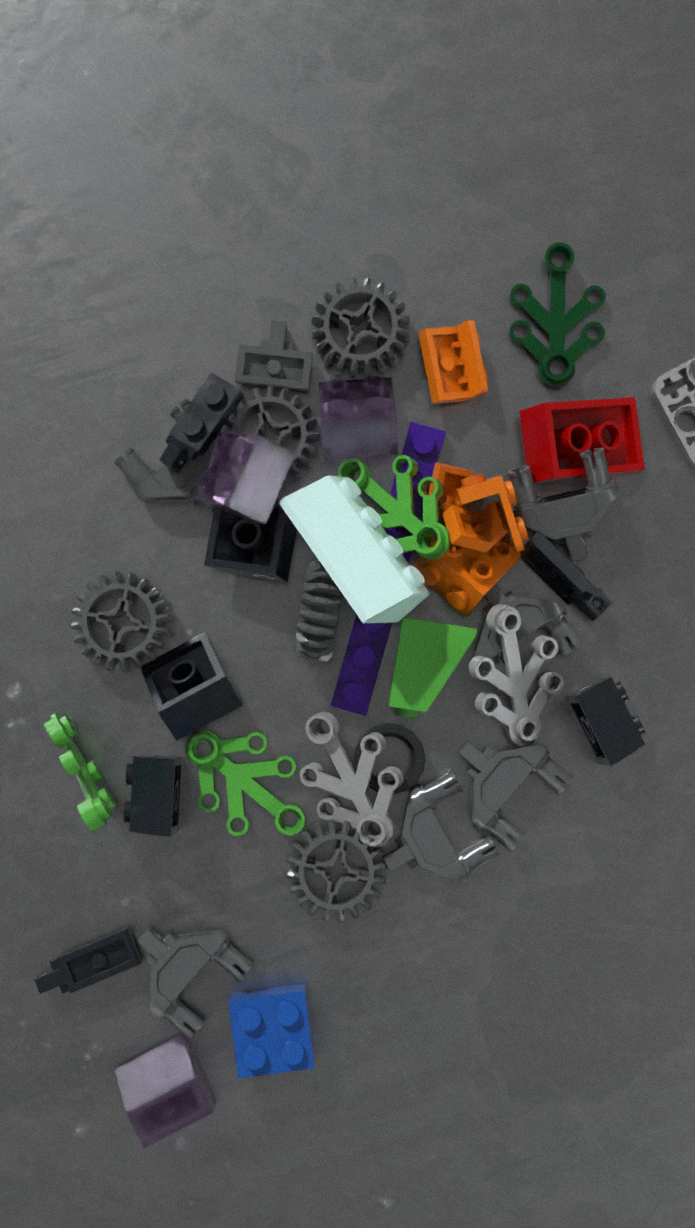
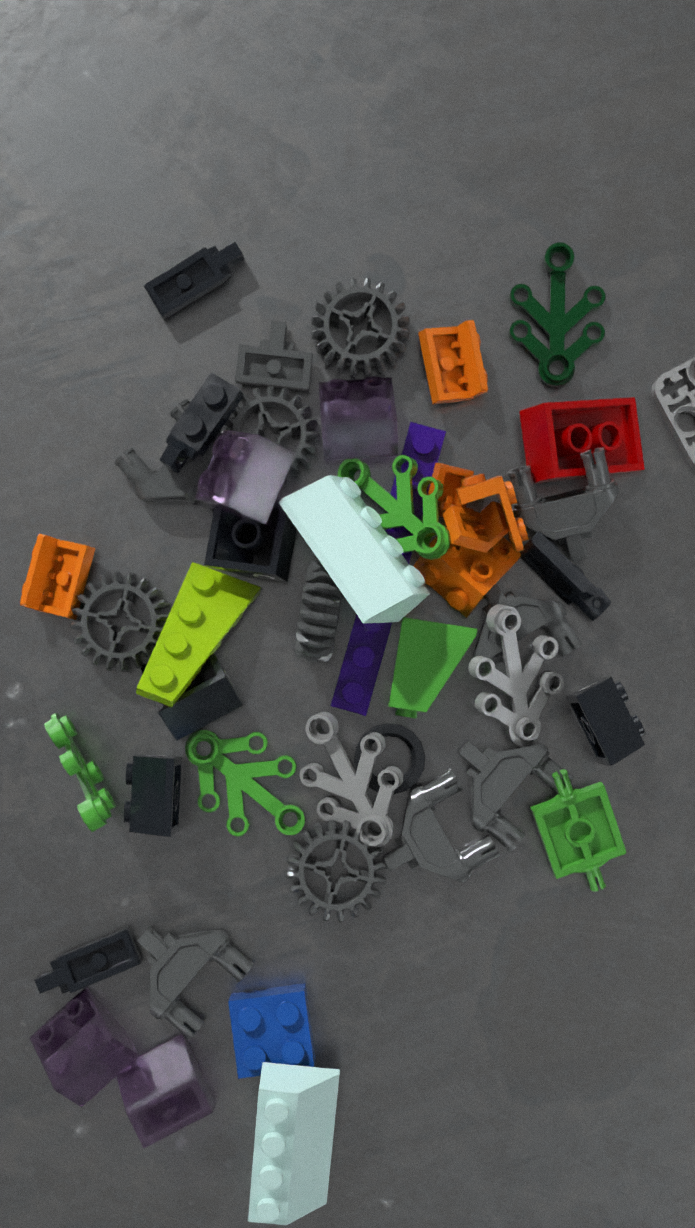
(56, 576): none -> orange bracket
(83, 1048): none -> clear purple slope
(193, 278): none -> black hinge
(196, 625): none -> lime wing
(292, 1142): none -> light aqua slope
(578, 830): none -> bright green plate

